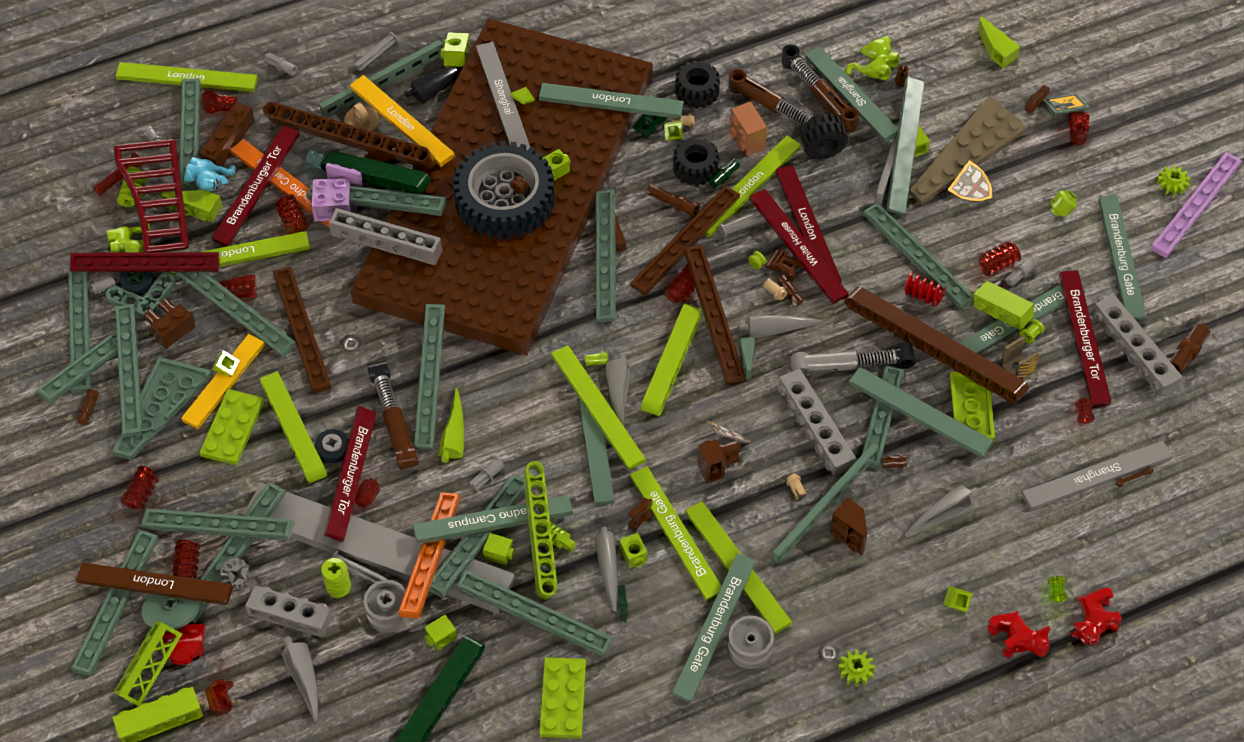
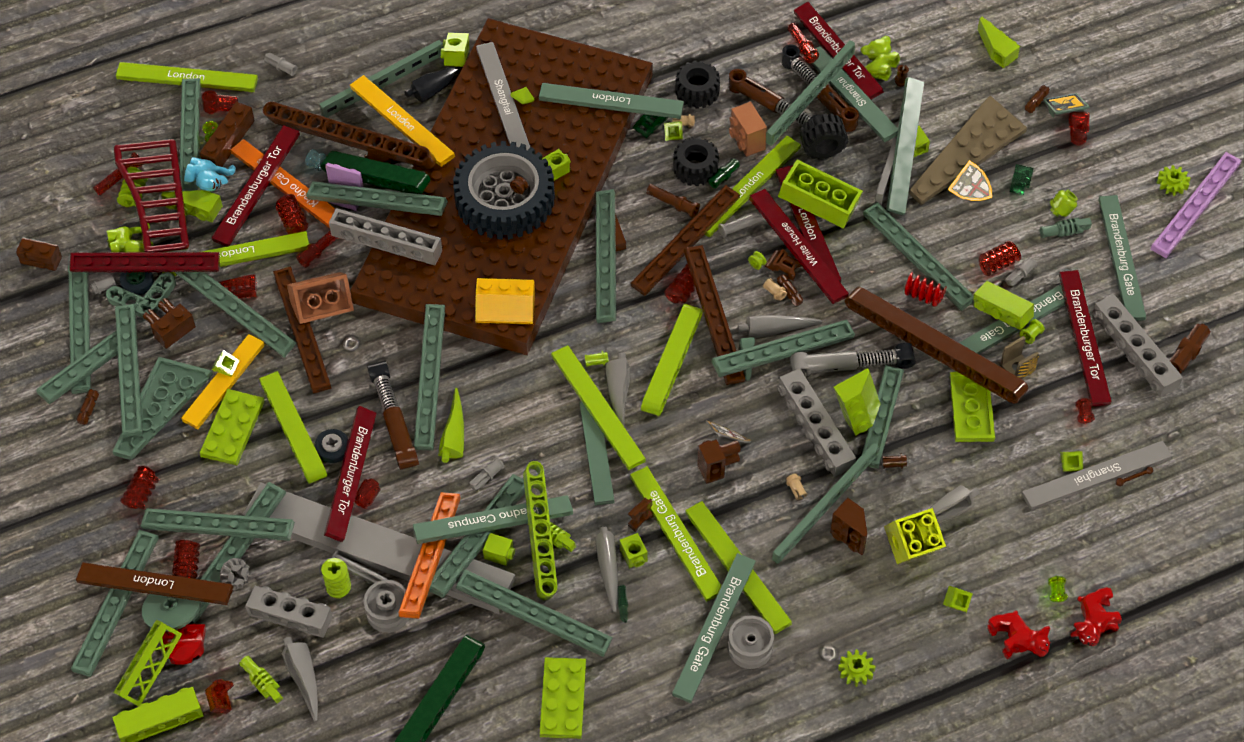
(39, 254): none -> reddish brown brick
(152, 135): light grey pin -> none
(208, 130): none -> clear neon green bush
(261, 679): none -> lime hinge
(314, 249): none -> clear red pin
(320, 297): none -> nougat slope
(328, 196): lavender bracket -> none
(363, 117): tan tile -> none
(377, 51): light grey axle -> none
(440, 633): lime brick -> none
(505, 301): none -> yellow slope
(782, 348): none -> sand green tile
(806, 46): none -> clear red pin
(810, 93): none -> sand green tile
(820, 193): none -> lime brick
(833, 44): none -> dark red tile
(858, 401): none -> lime slope
(914, 536): none -> neon yellow brick
(921, 412): sand green tile -> none
(1021, 179): none -> clear green brick
(1066, 227): none -> sand green hinge
(1072, 461): none -> lime slope

